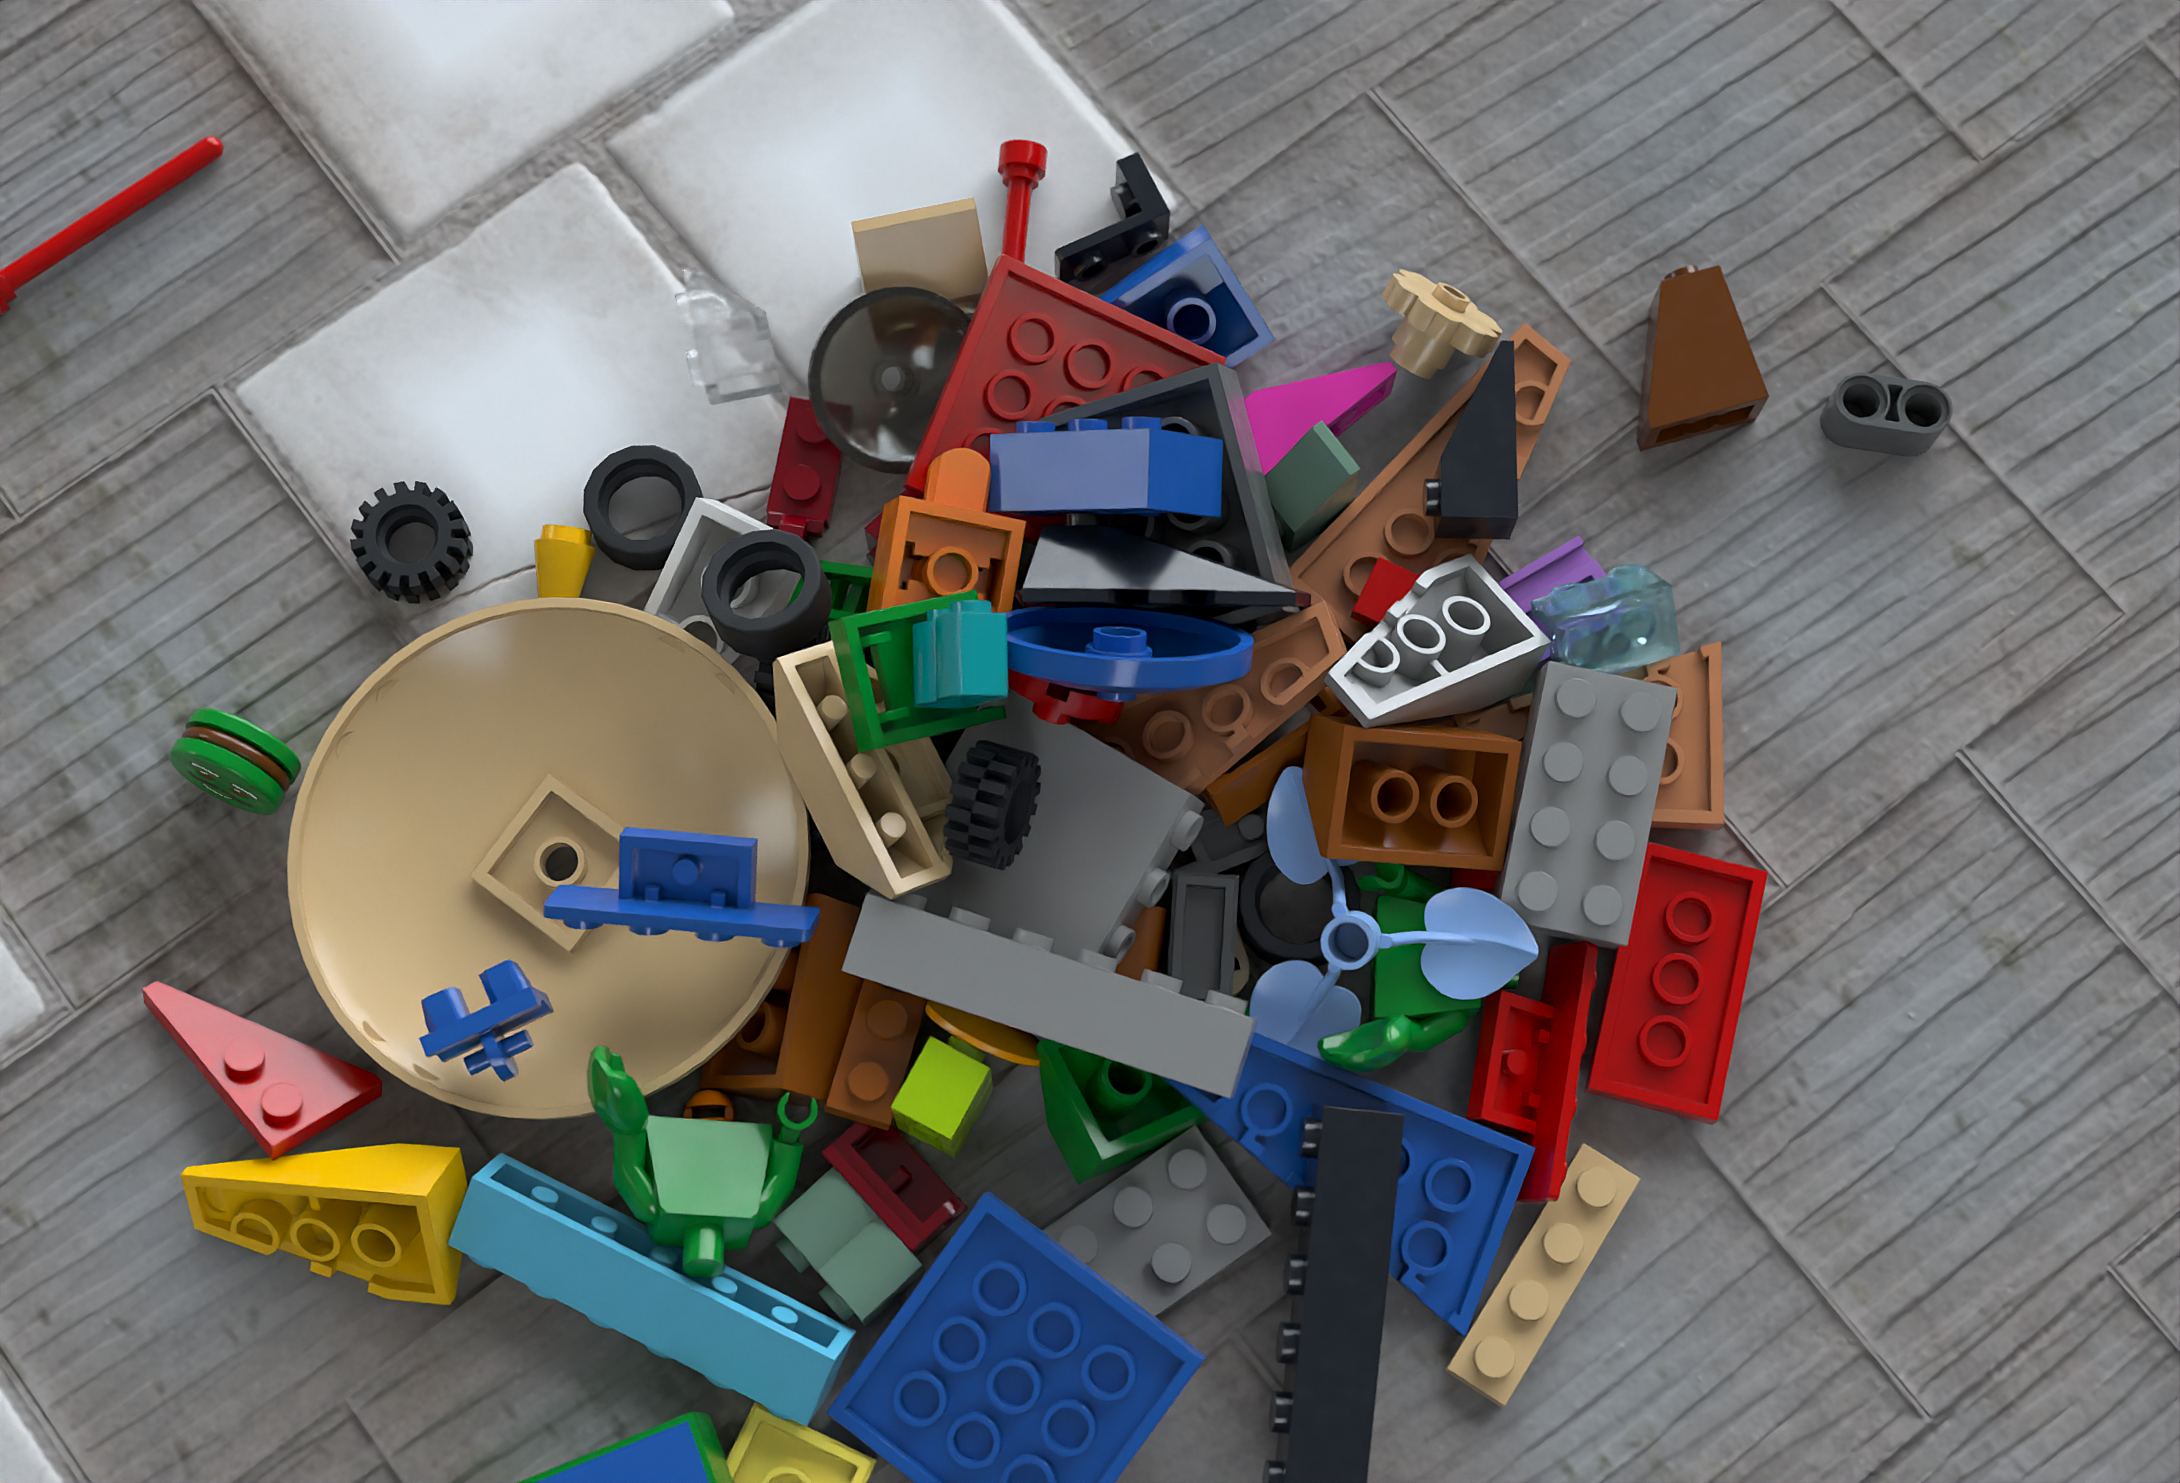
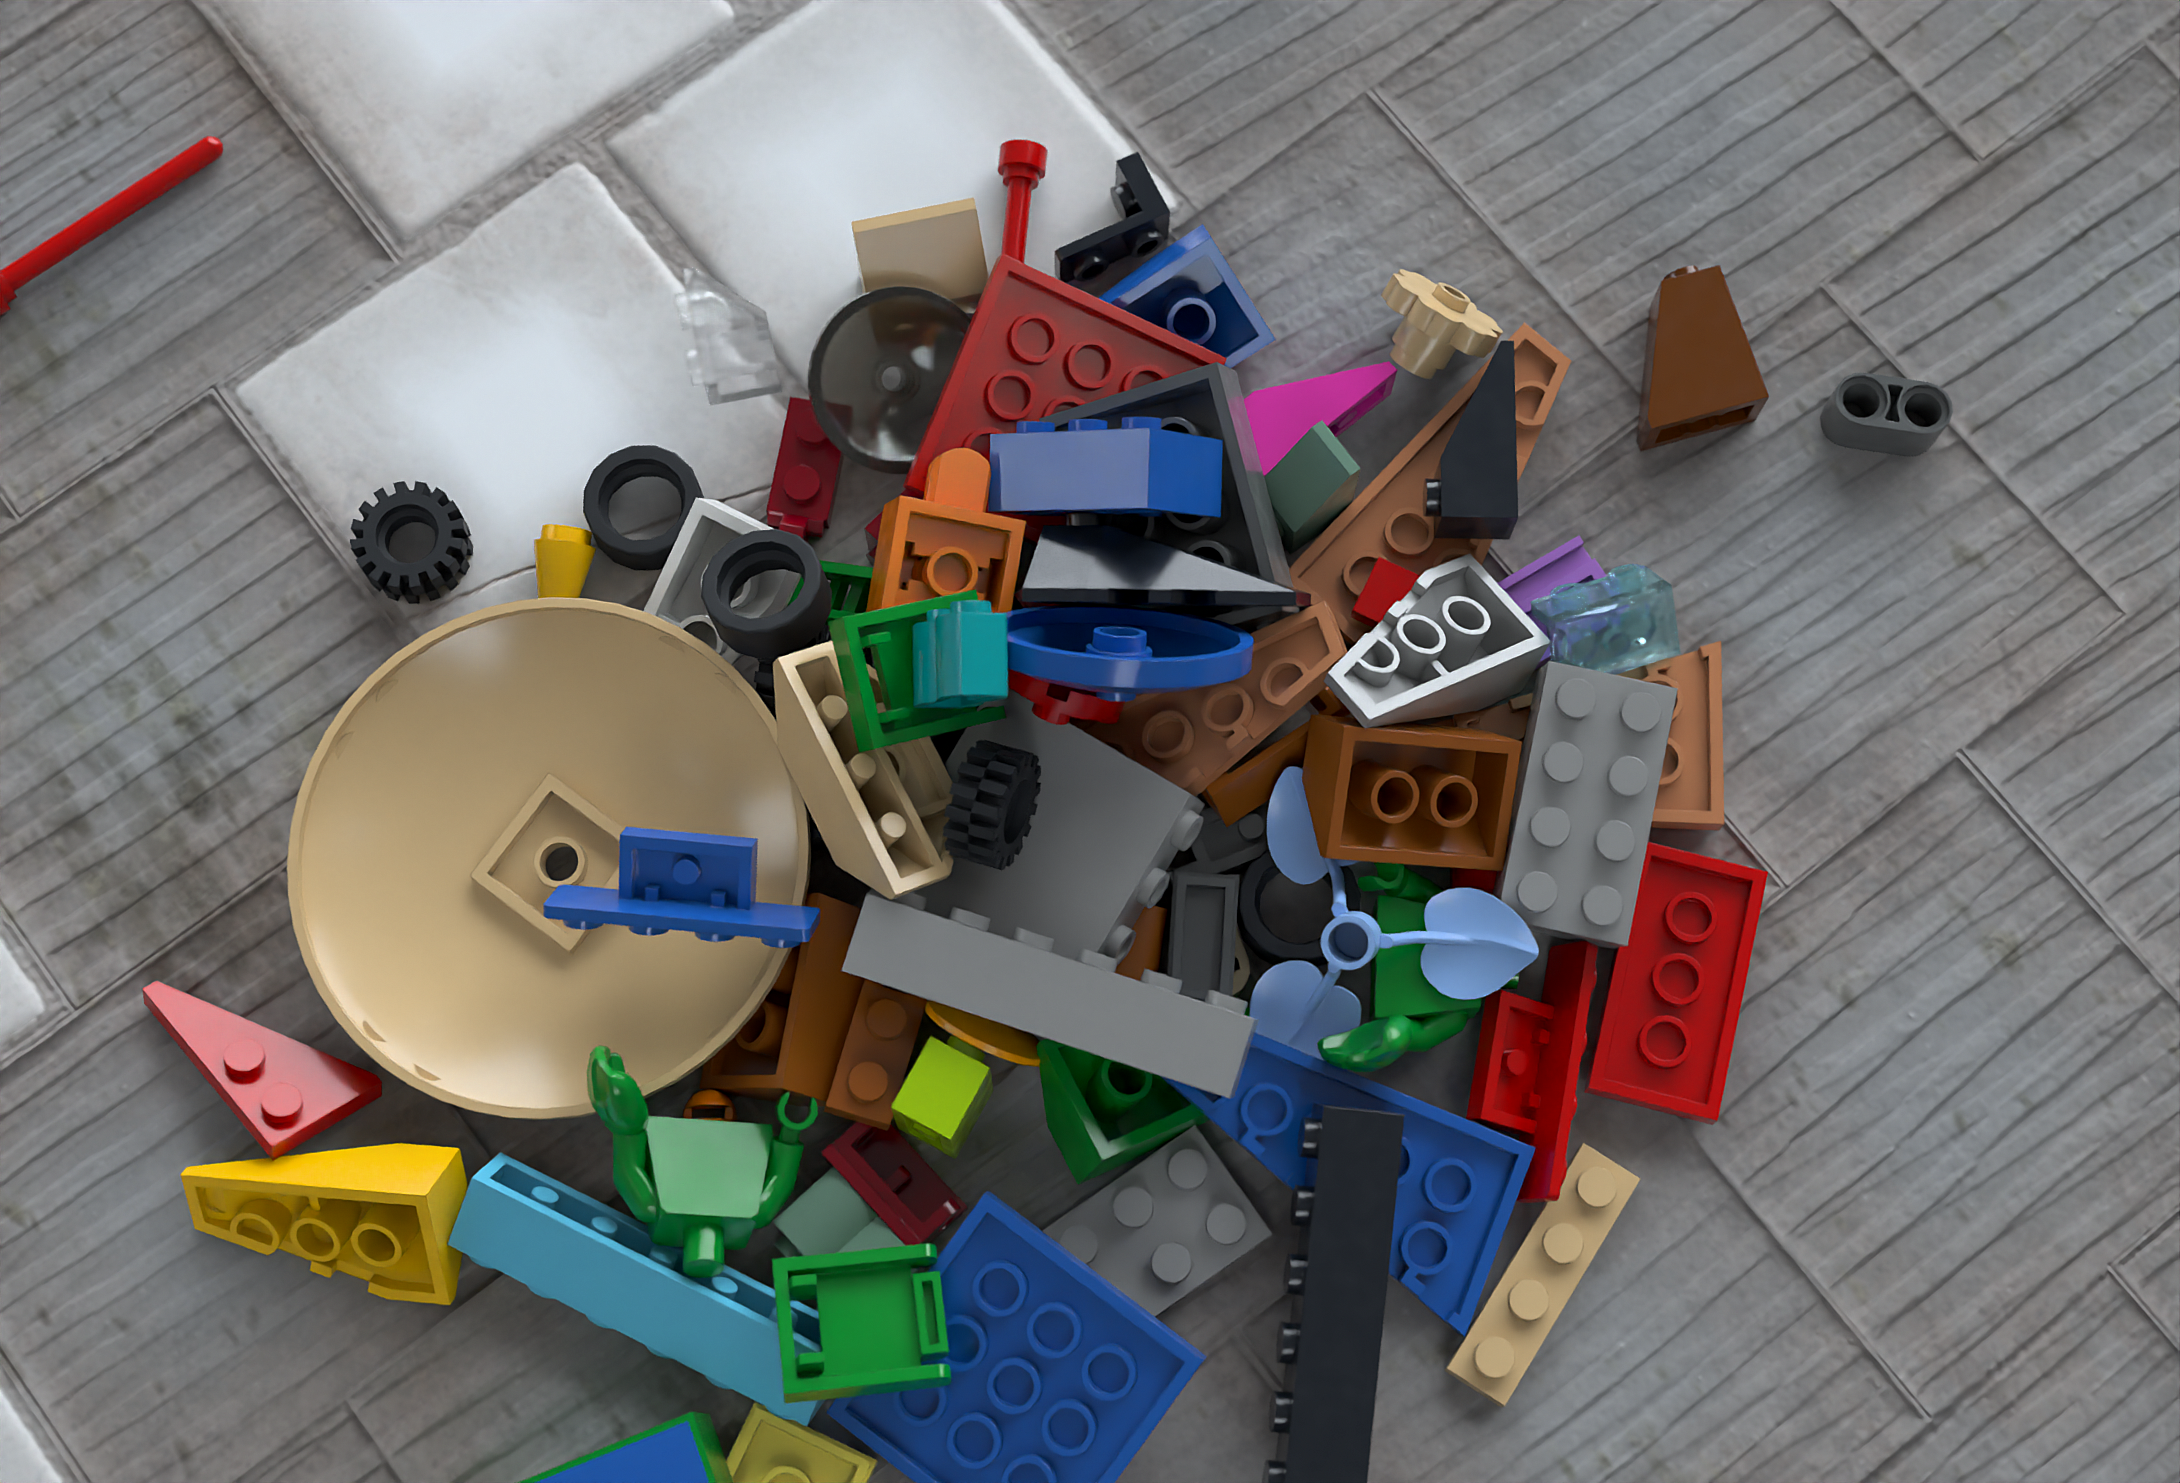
(235, 761): green head -> none
(457, 1031): blue hips -> none
(871, 1323): none -> green container

